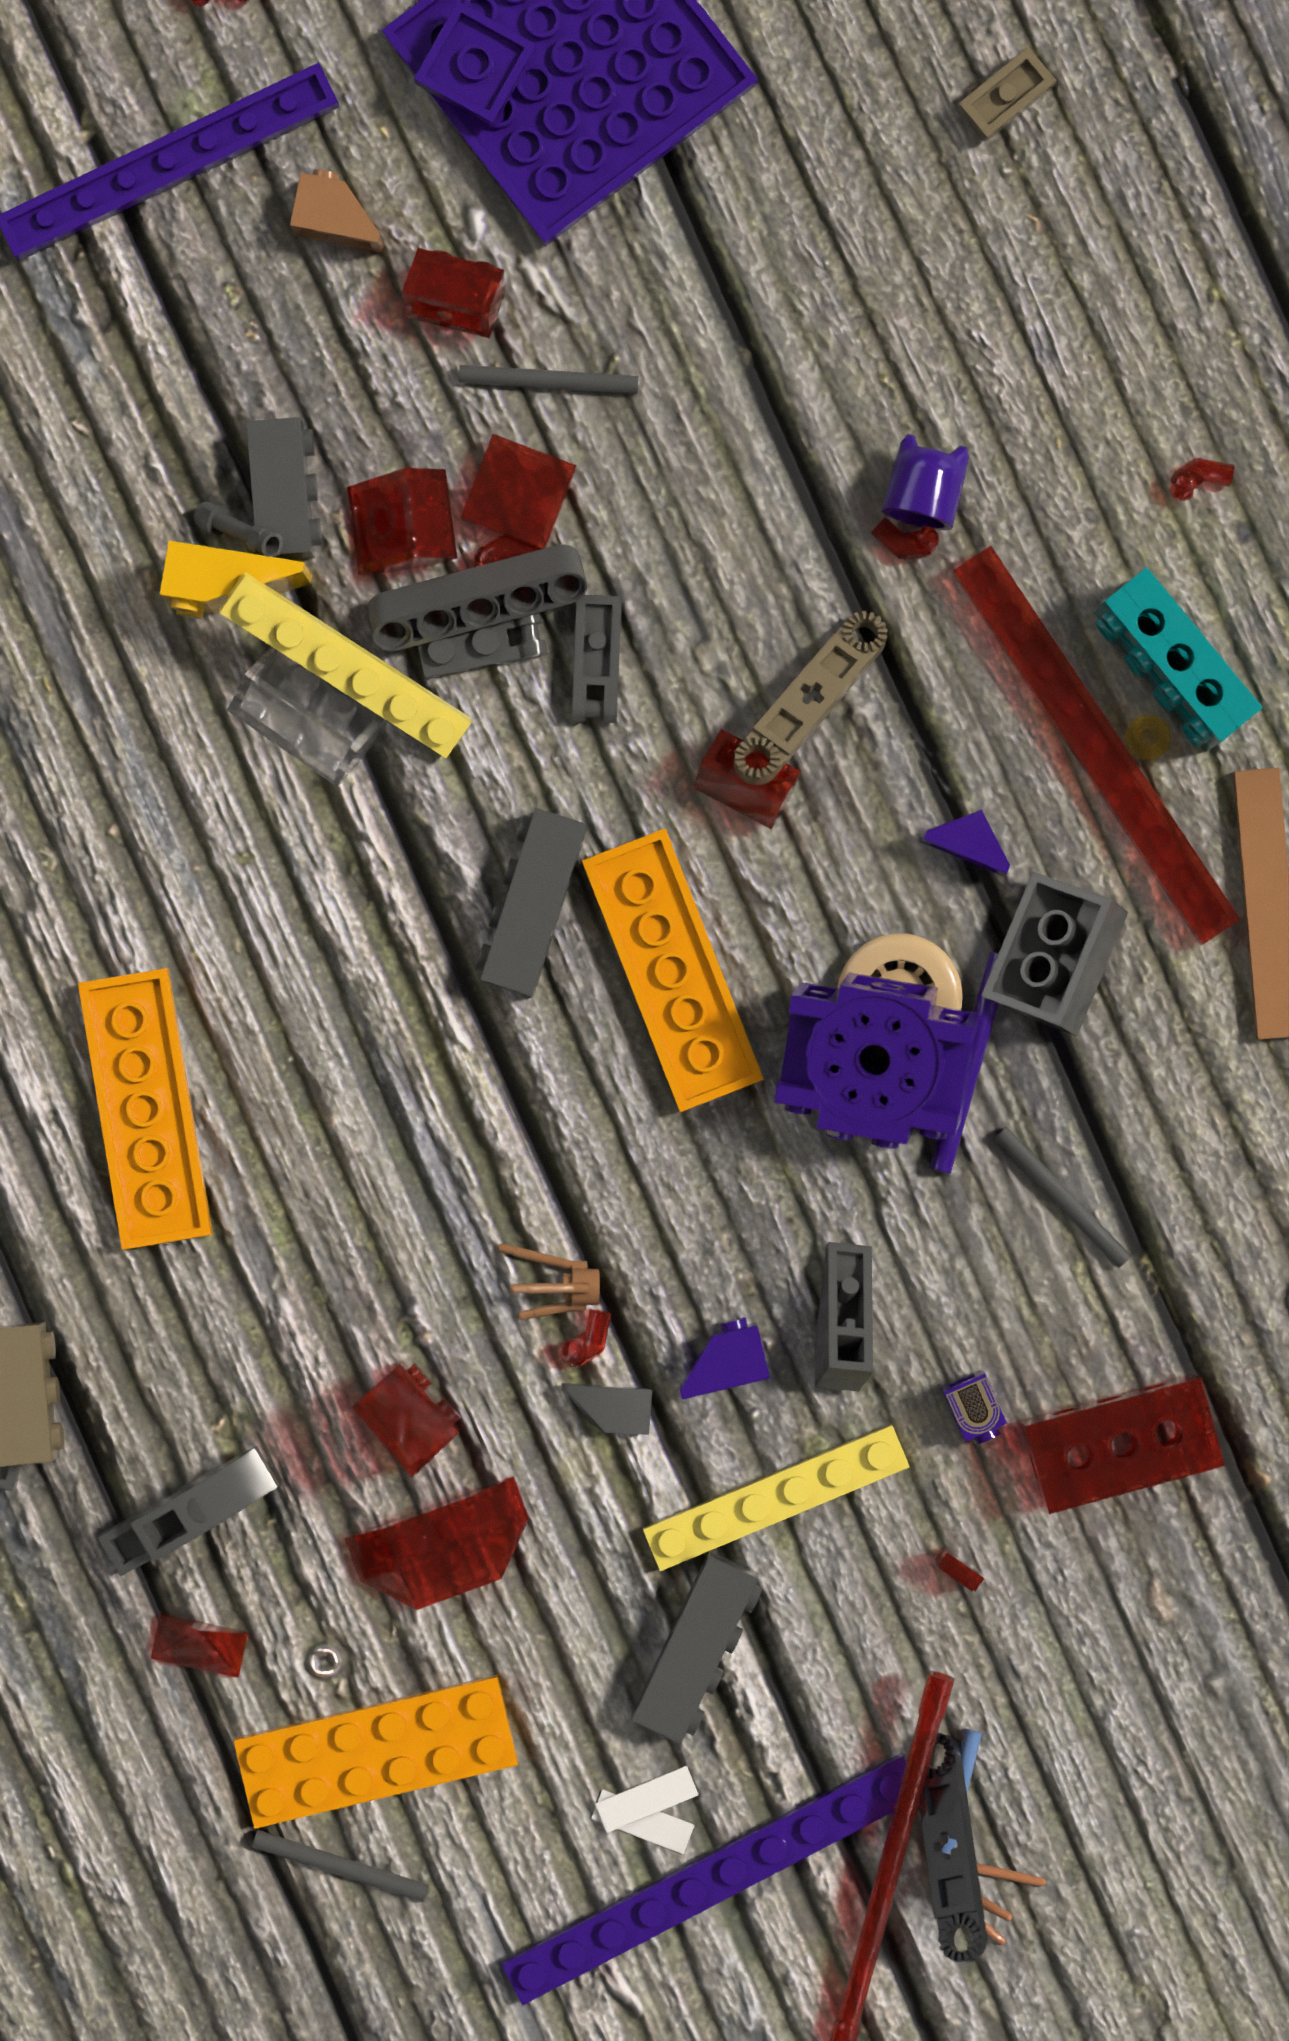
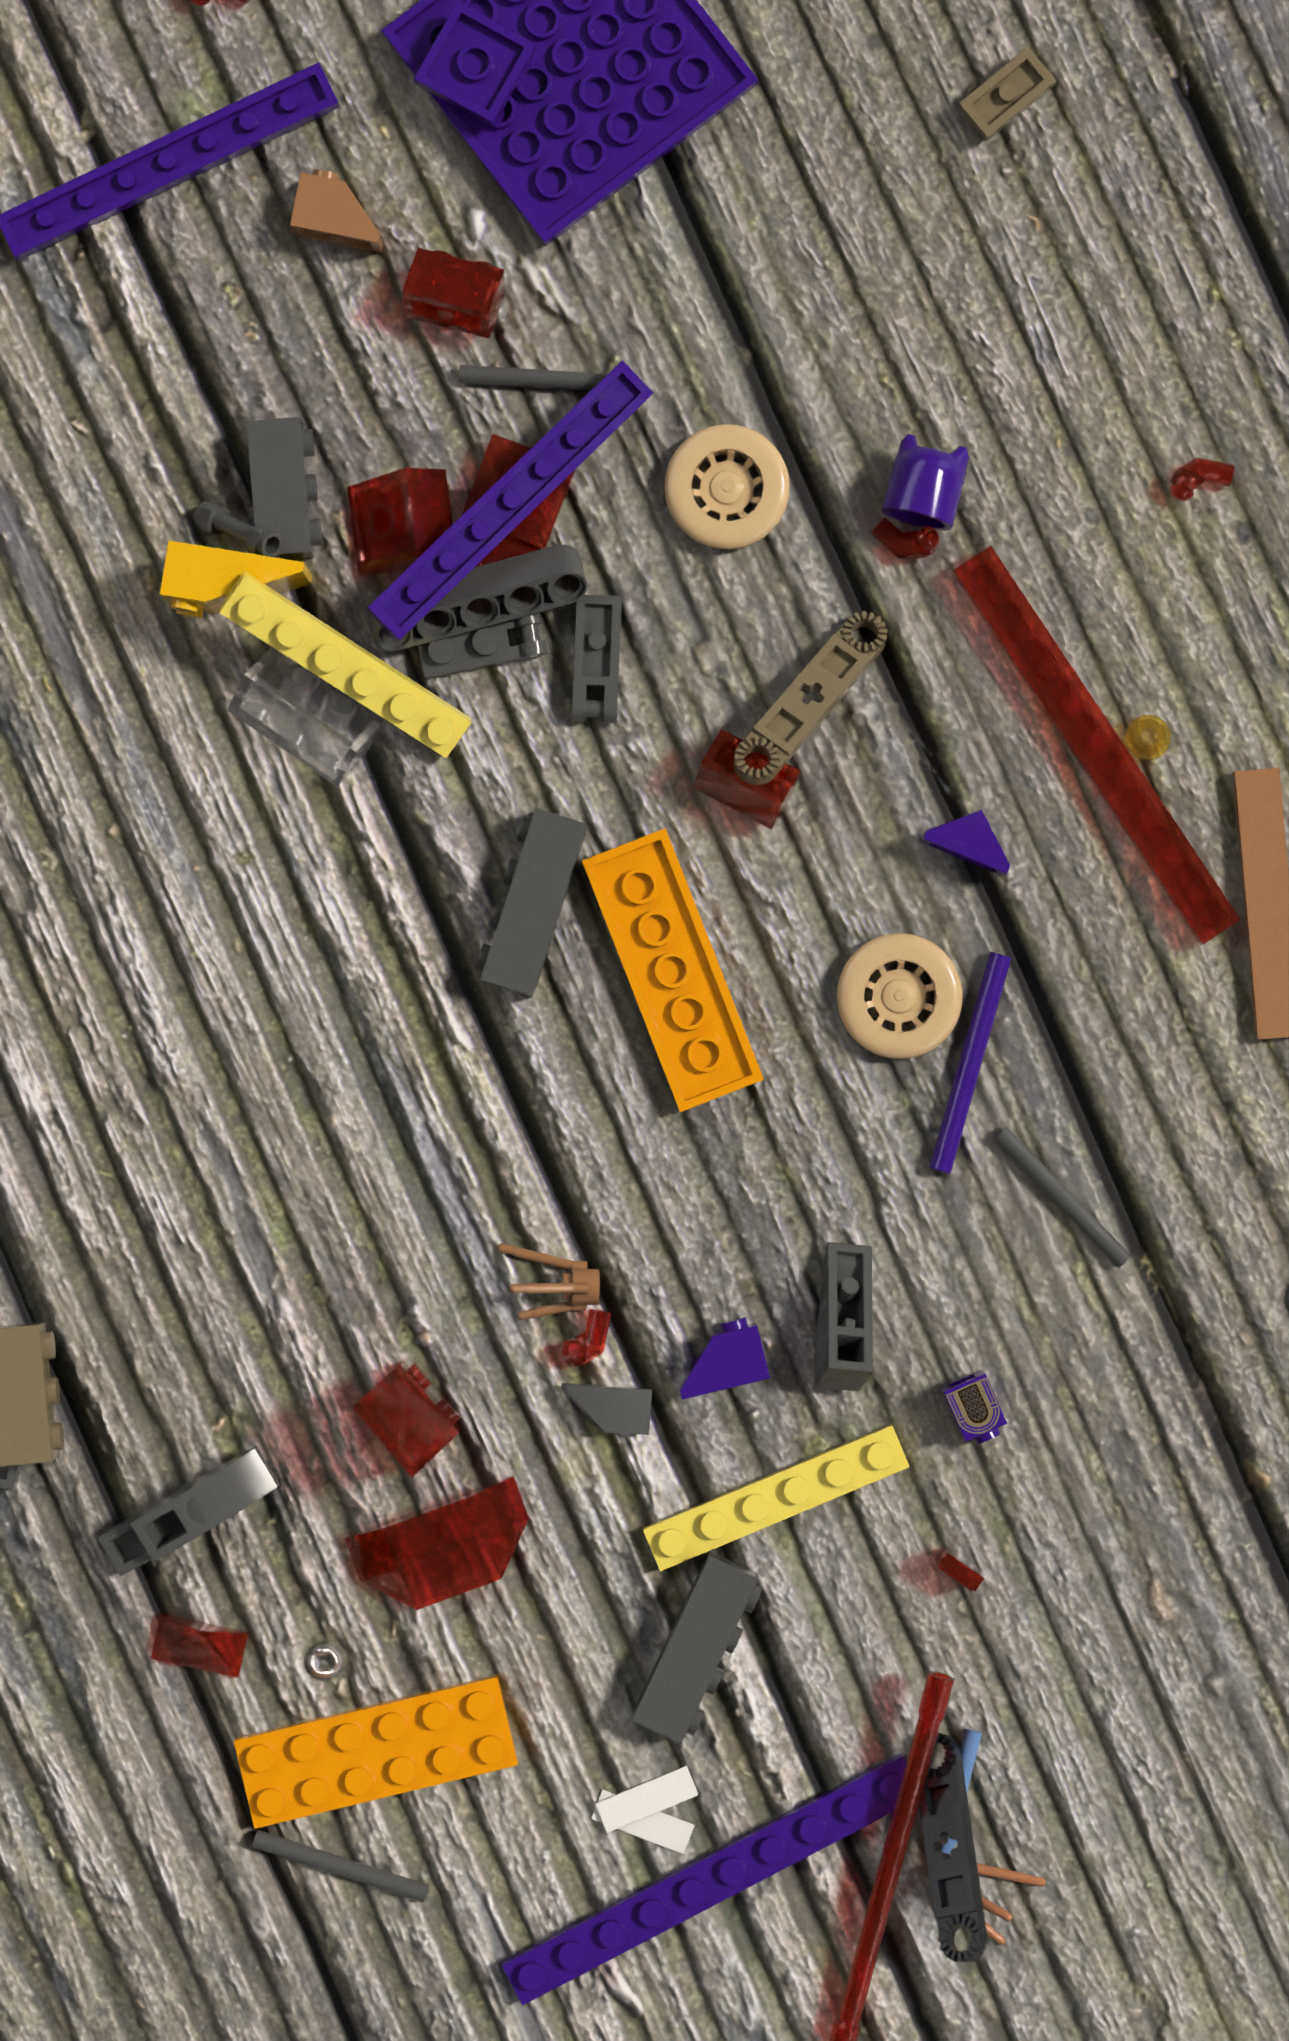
(145, 1108): light orange plate -> none
(509, 501): none -> dark purple plate
(727, 486): none -> tan wheel
(857, 1095): dark purple piece -> none
(1055, 953): dark grey slope -> none
(1147, 1461): clear red brick -> none
(1178, 636): teal brick -> none

